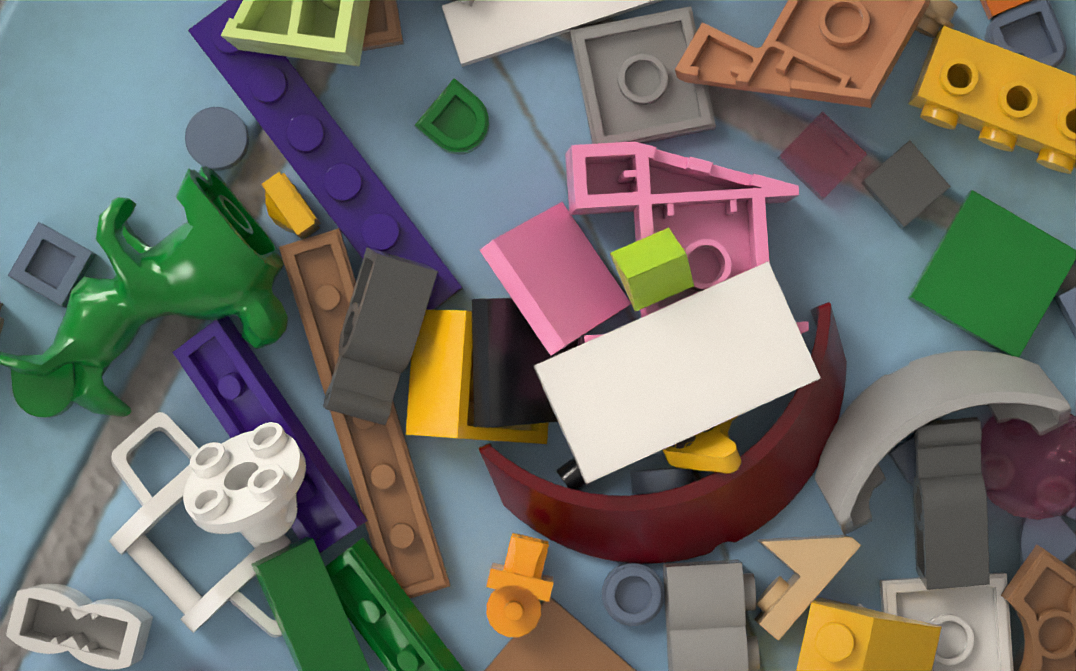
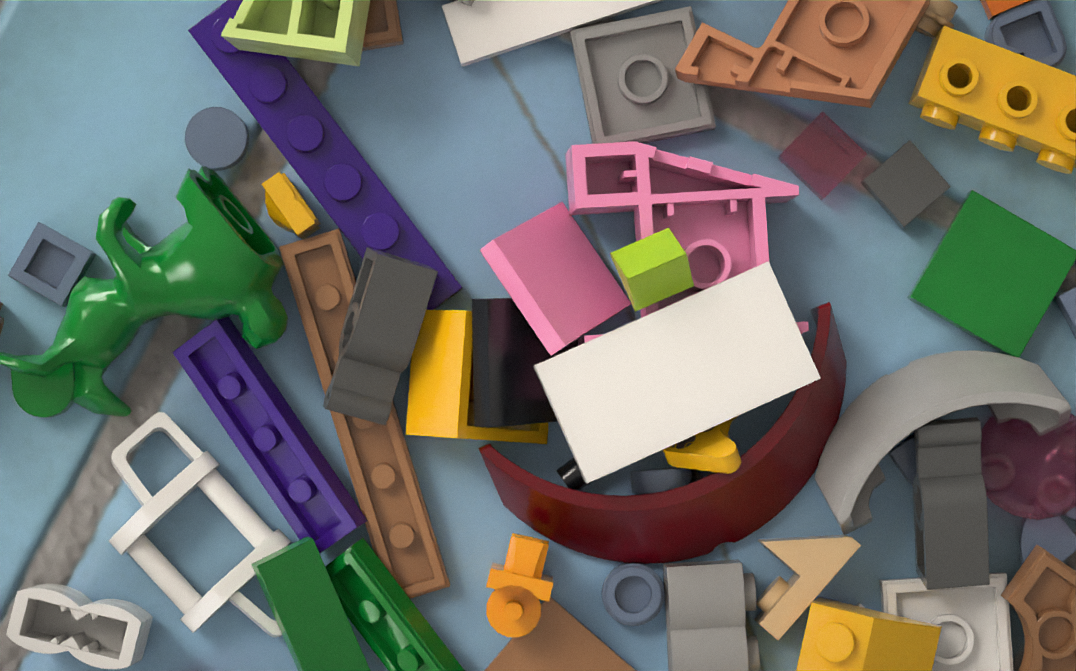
(246, 484): white plate -> none
(455, 120): green tile -> none

